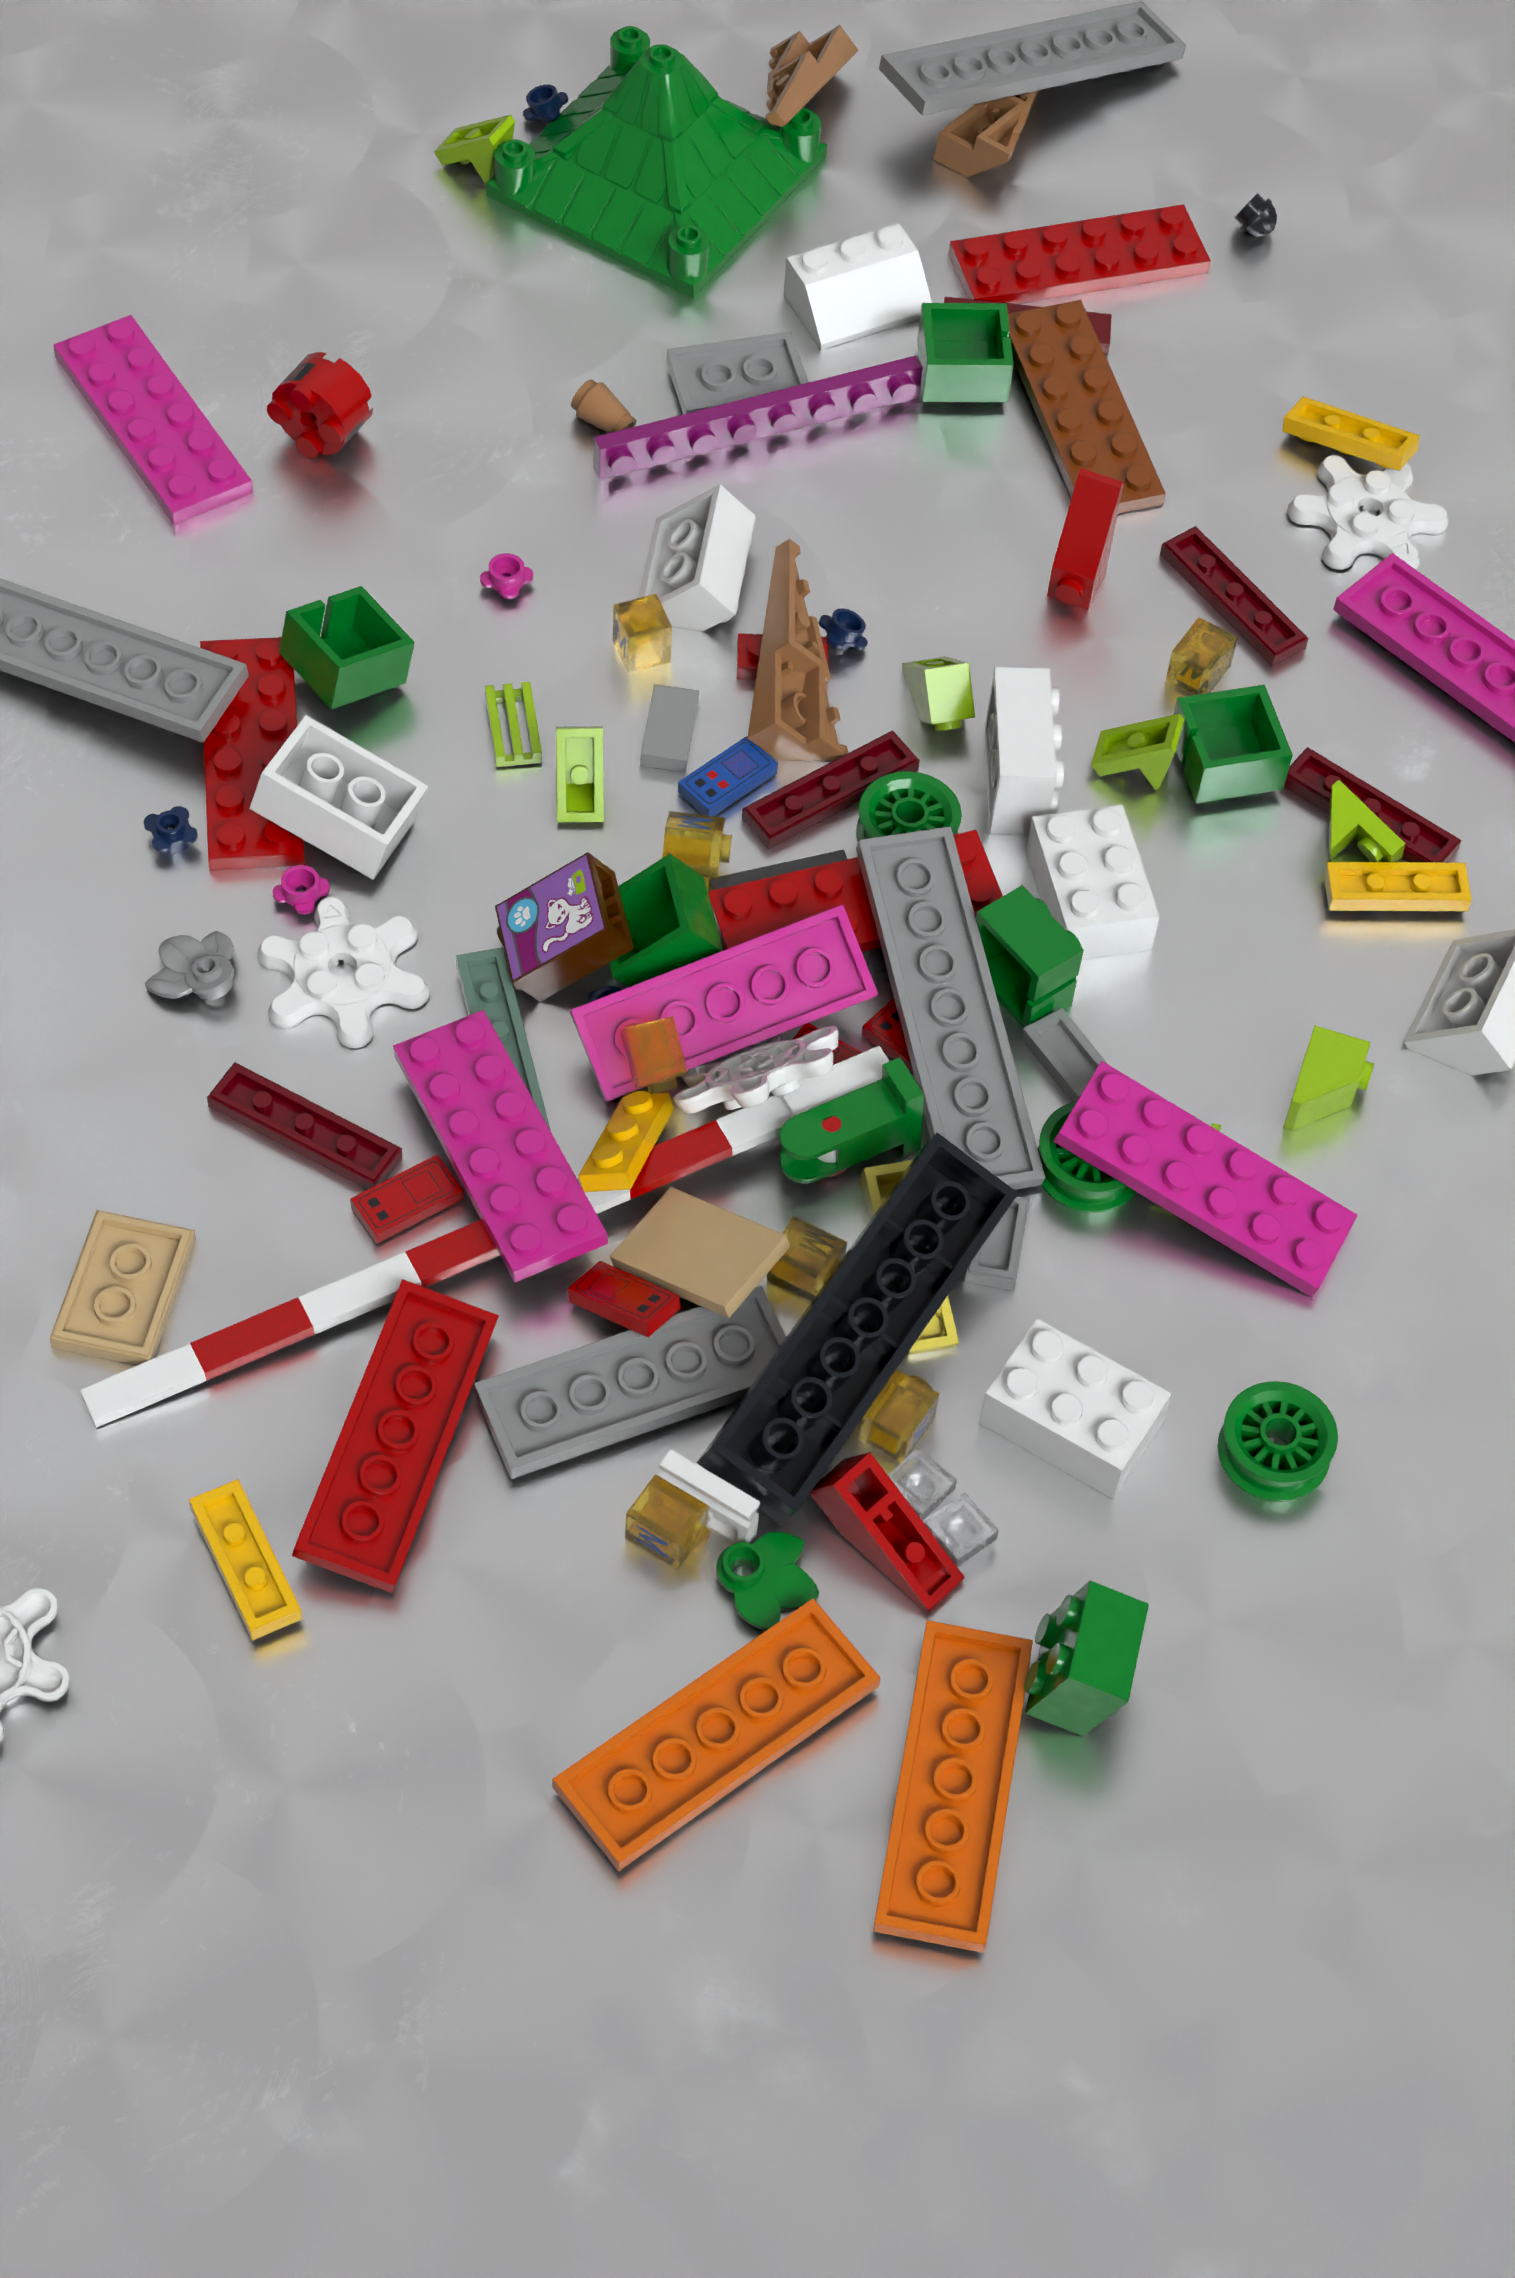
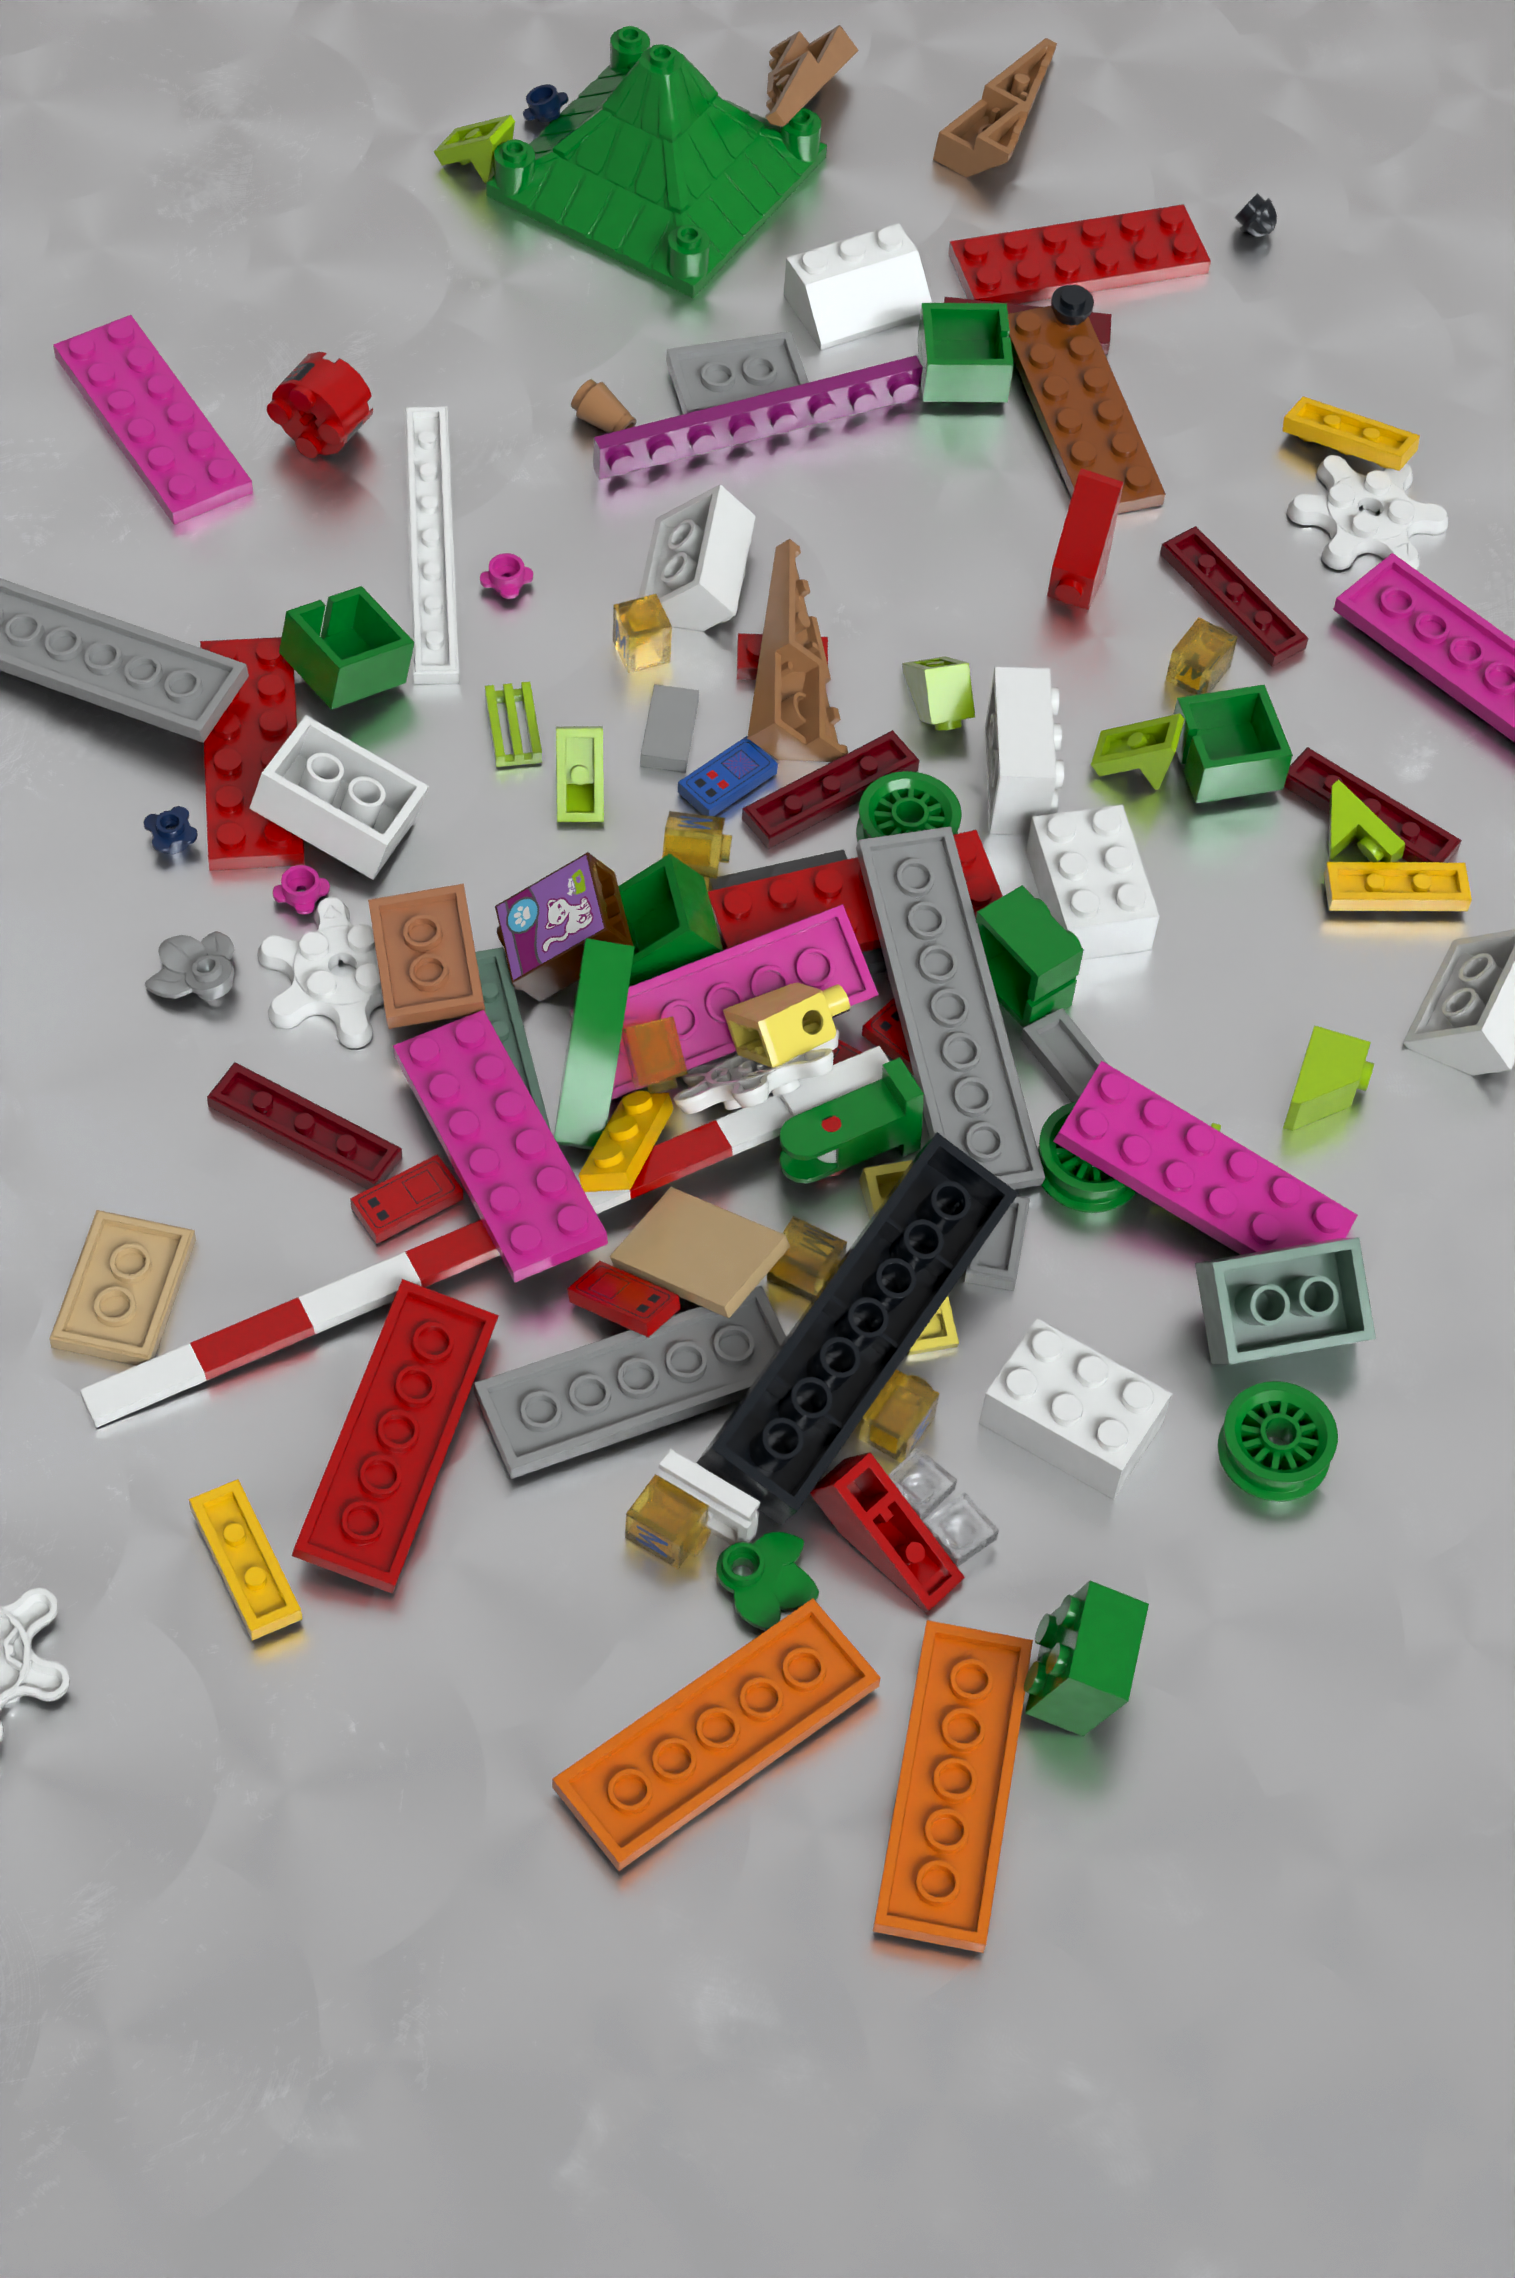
(426, 956): none -> nougat plate
(431, 546): none -> white tile
(593, 1043): none -> green slope
(785, 1022): none -> light yellow torso
(844, 629): dark blue plate -> none
(1031, 57): light grey plate -> none
(1072, 304): none -> black plate
(1285, 1301): none -> sand green brick

